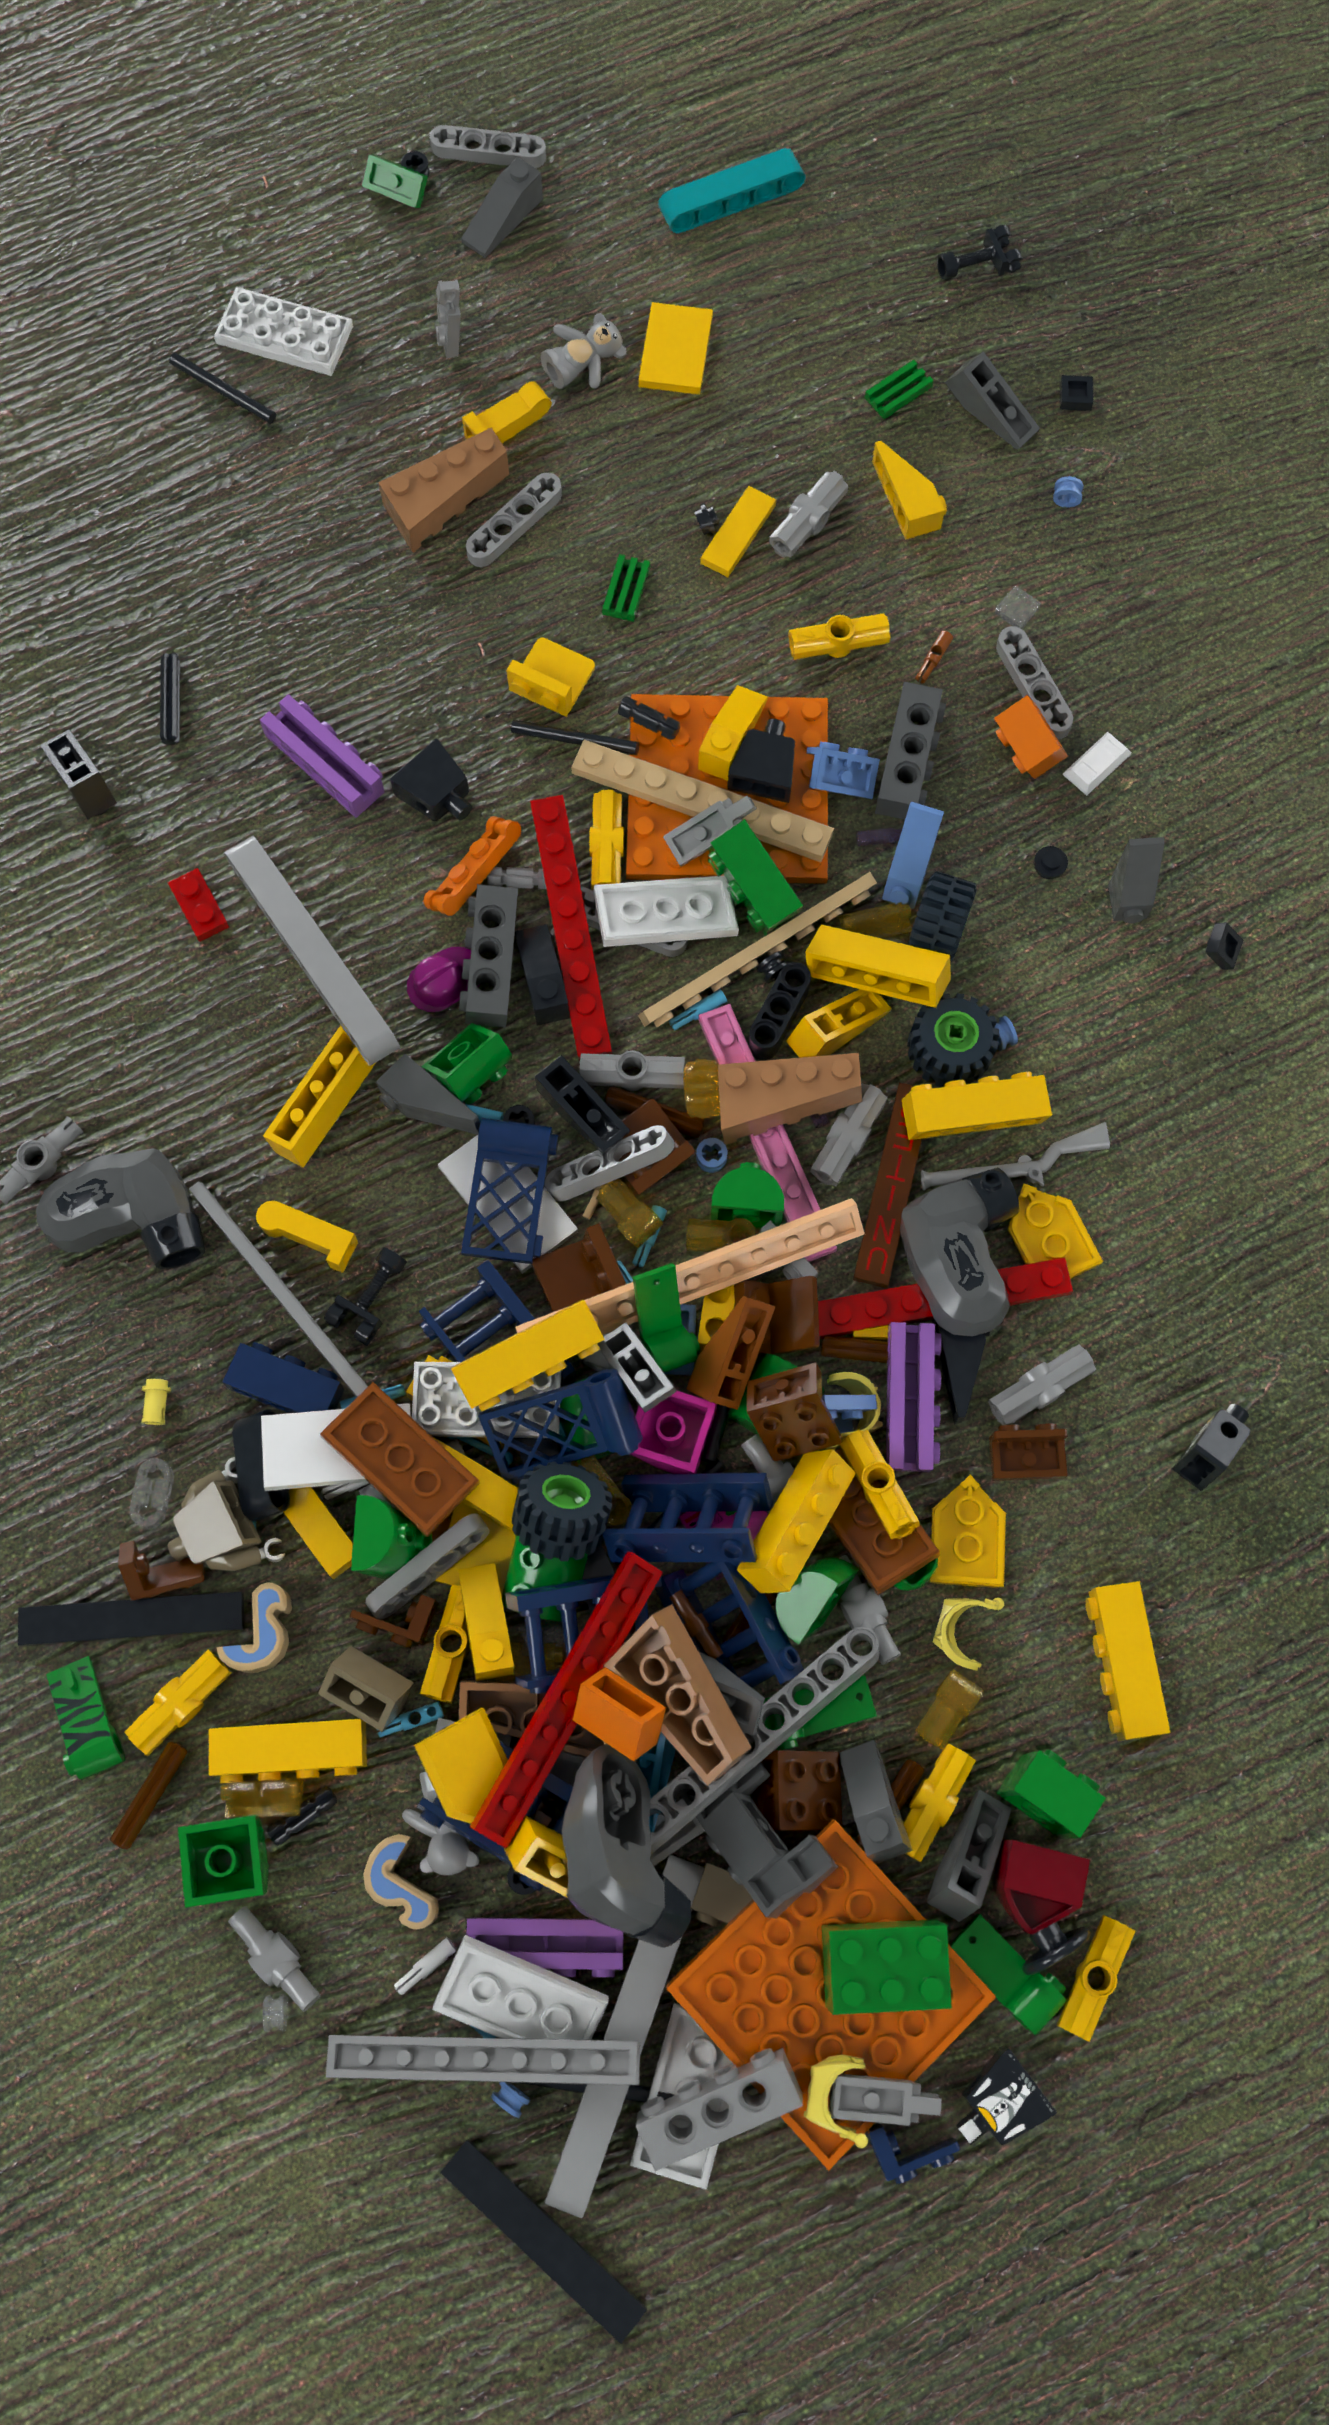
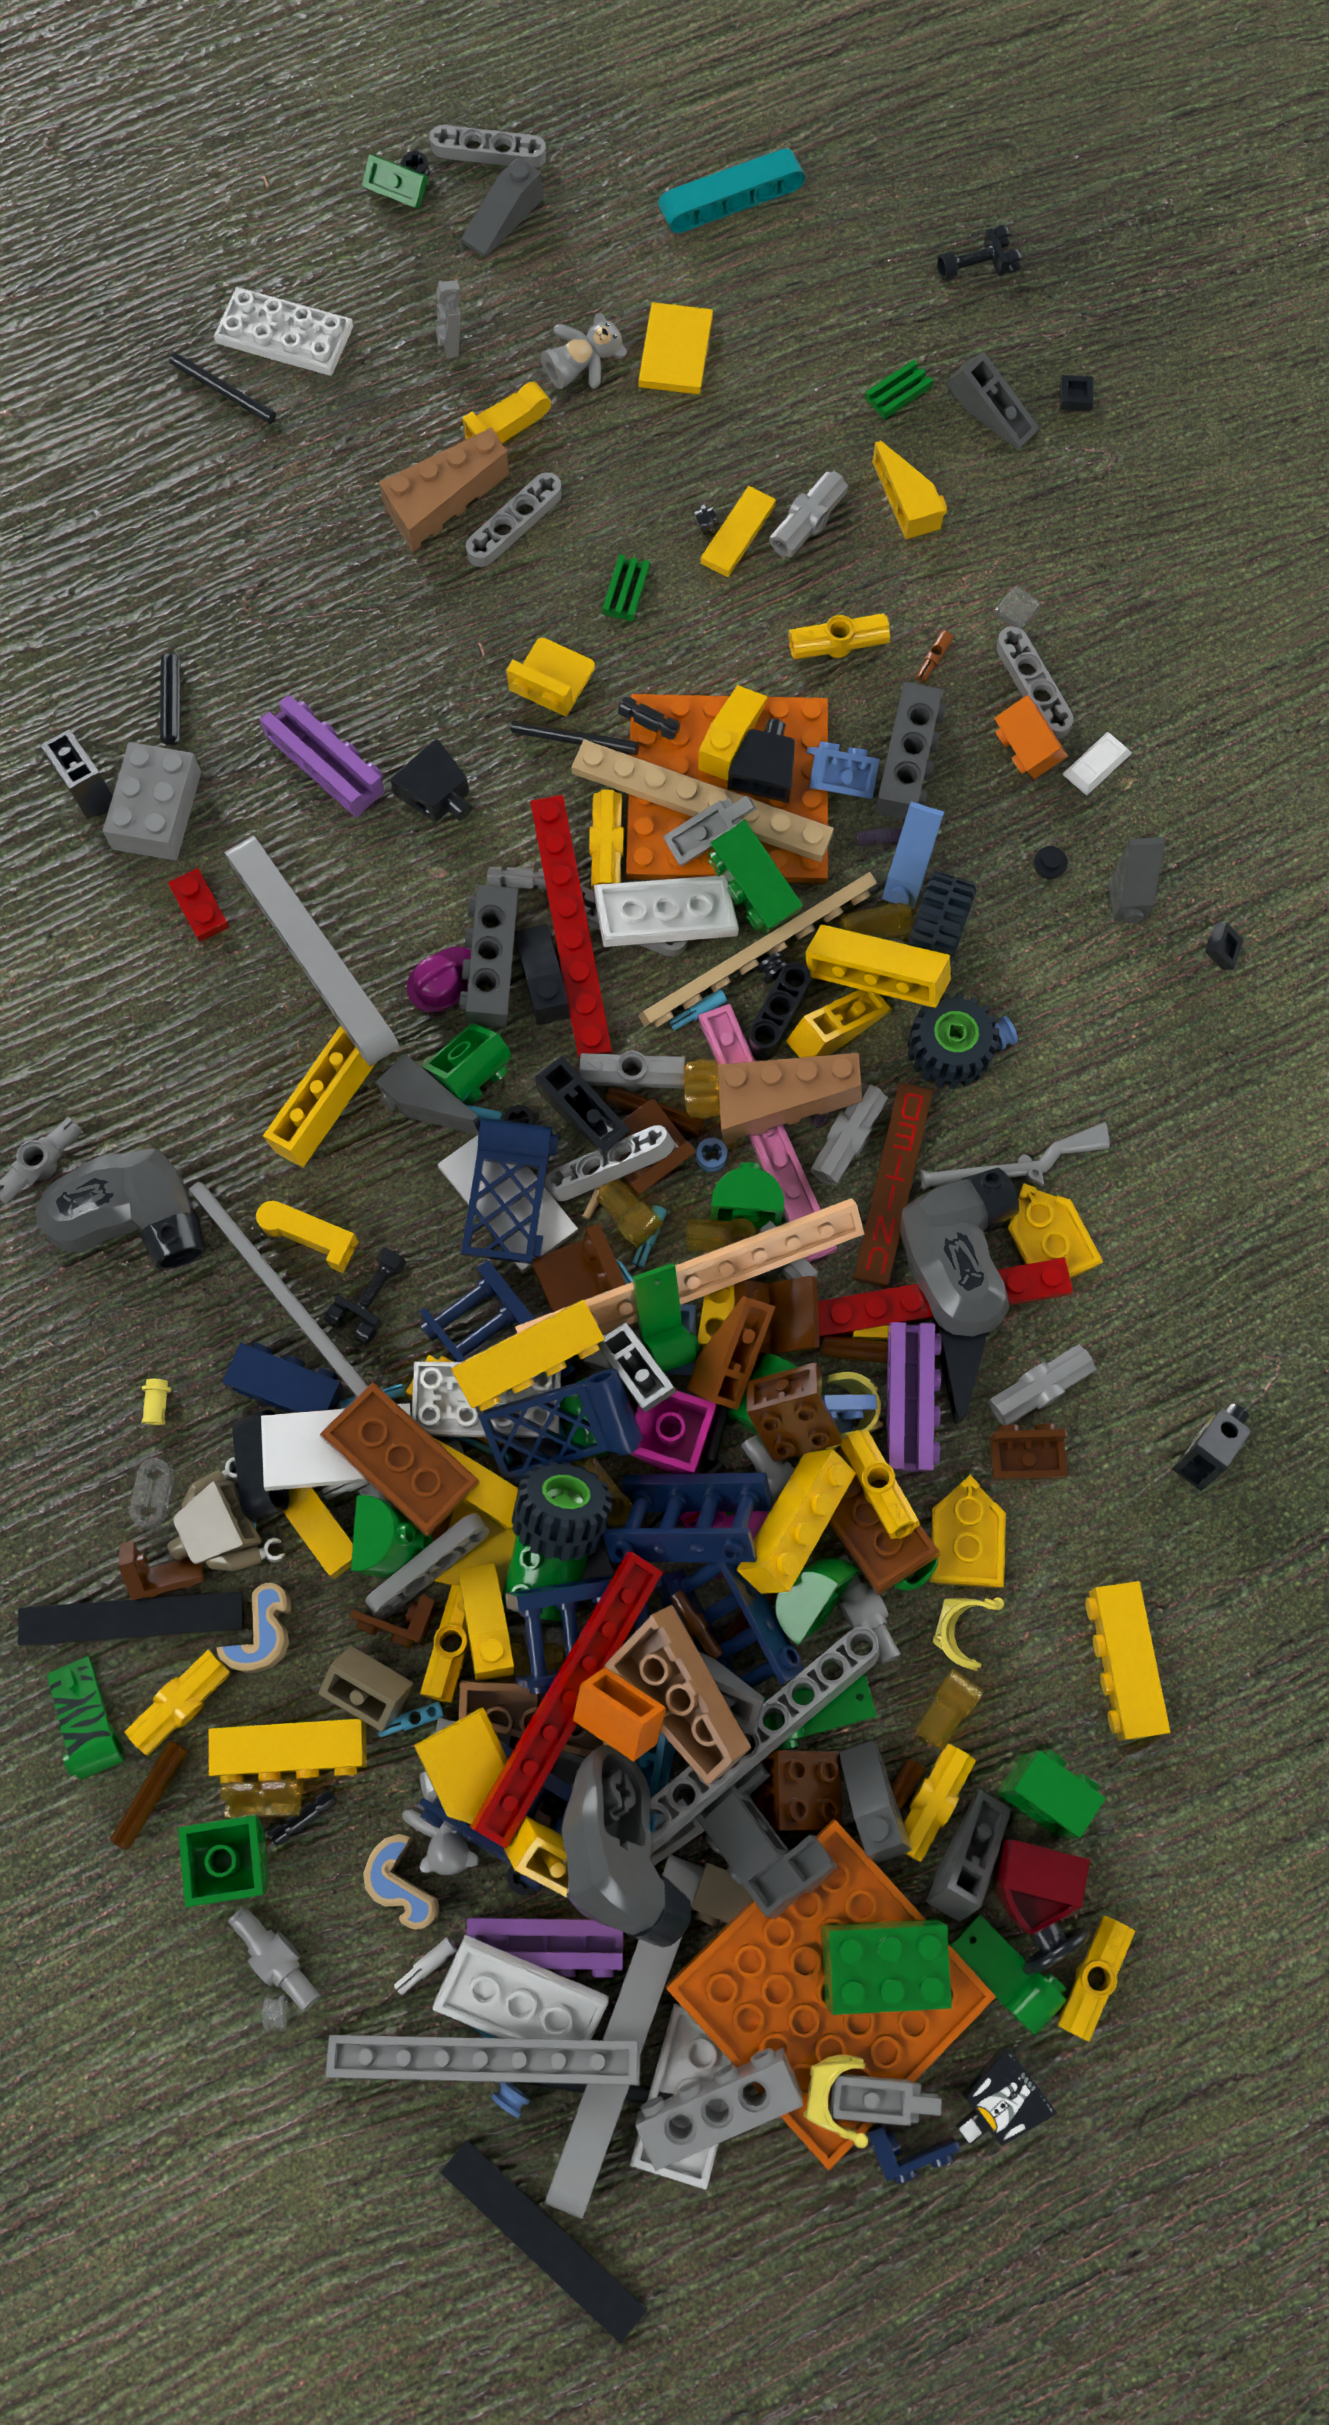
(152, 801): none -> light grey brick
(474, 867): orange plate -> none
(976, 1106): yellow brick -> none
(1068, 491): medium blue bush -> none

